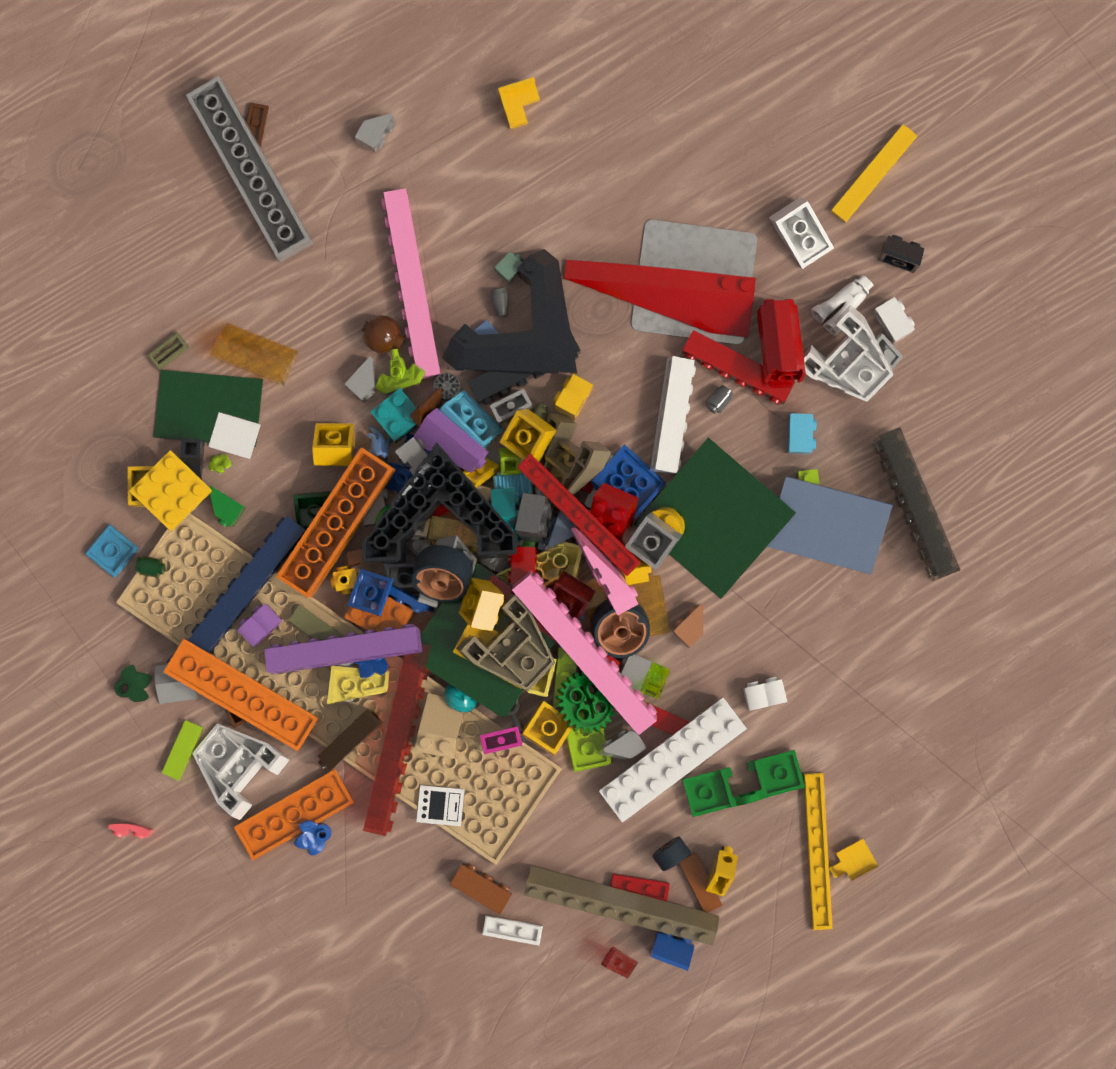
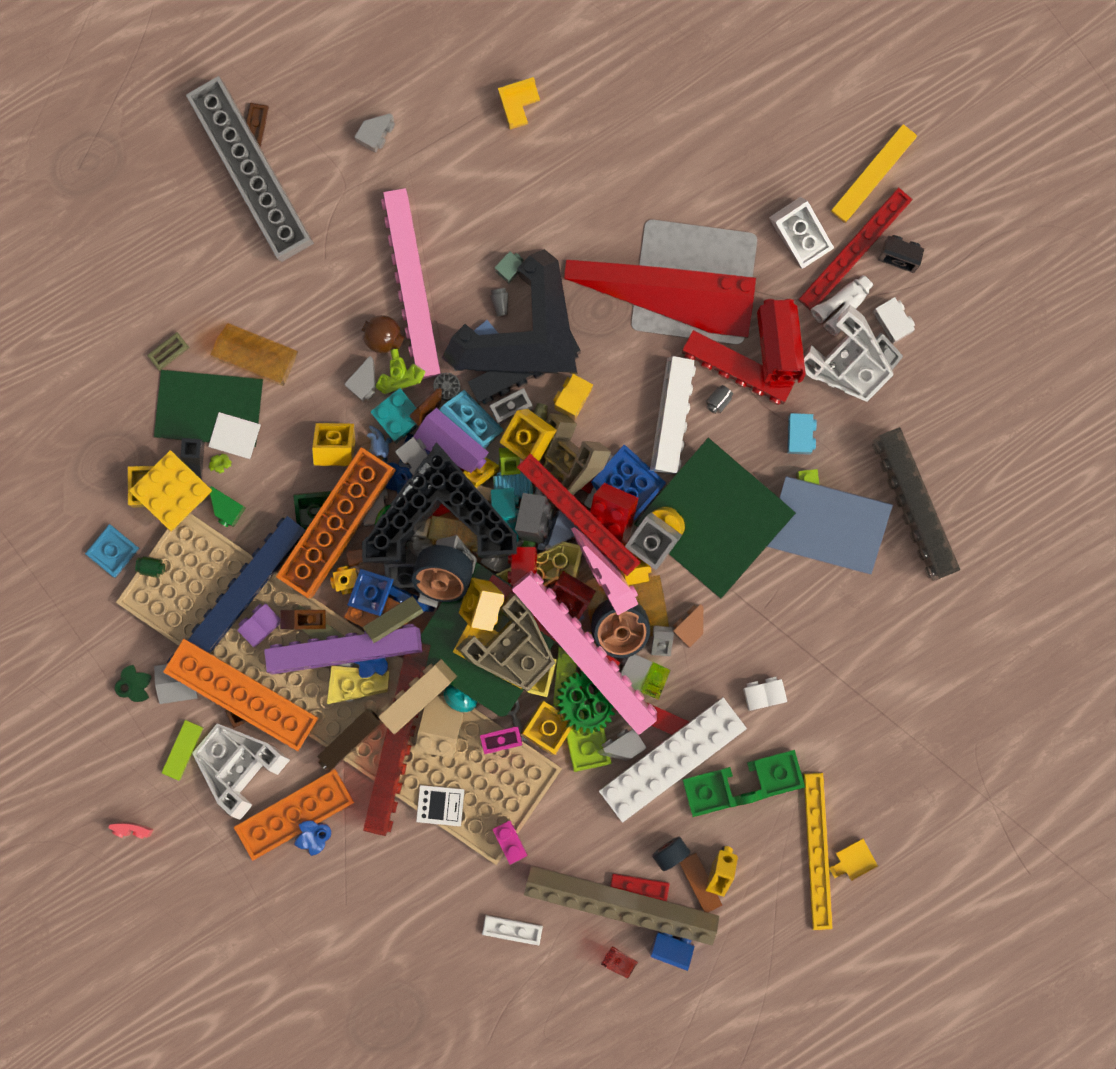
(302, 619): none -> reddish brown slope
(393, 619): none -> olive tile
(419, 694): none -> tan wedge
(481, 887): dark orange brick -> none
(510, 841): none -> dark pink brick
(662, 641): none -> light grey slope
(855, 249): none -> red tile

